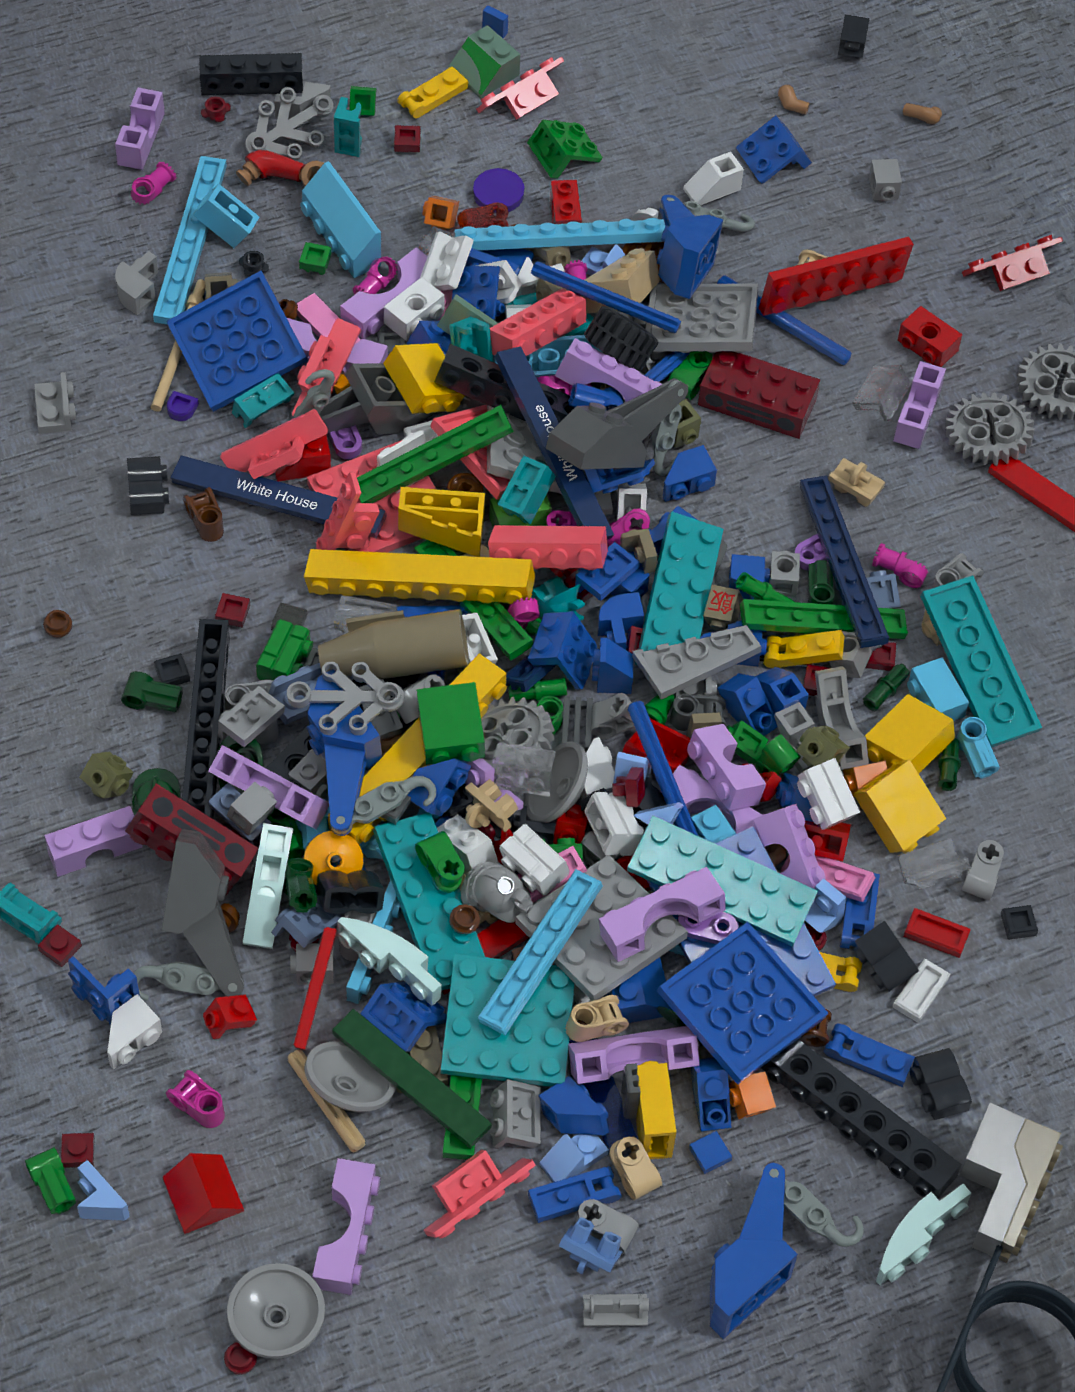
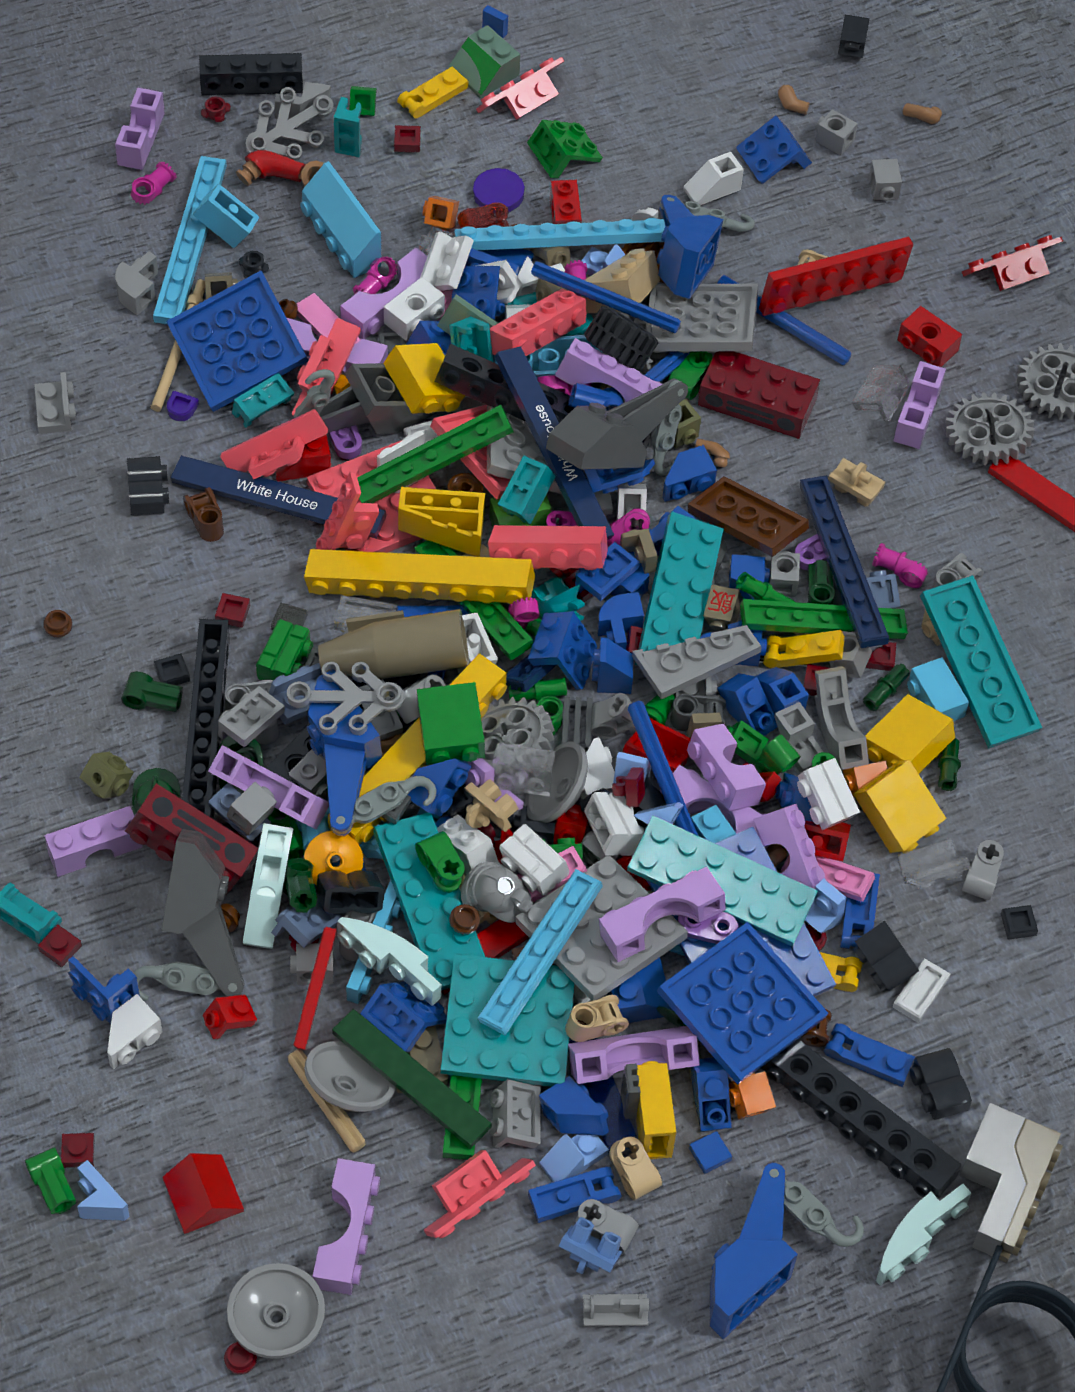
(194, 1095): dark pink piece -> none
(315, 258): green tile -> none
(720, 454): none -> medium nougat arm
(748, 516): none -> reddish brown plate
(821, 745): olive brick -> none
(836, 132): none -> light grey brick
(937, 932): red tile -> none
(977, 748): medium azure piece -> none

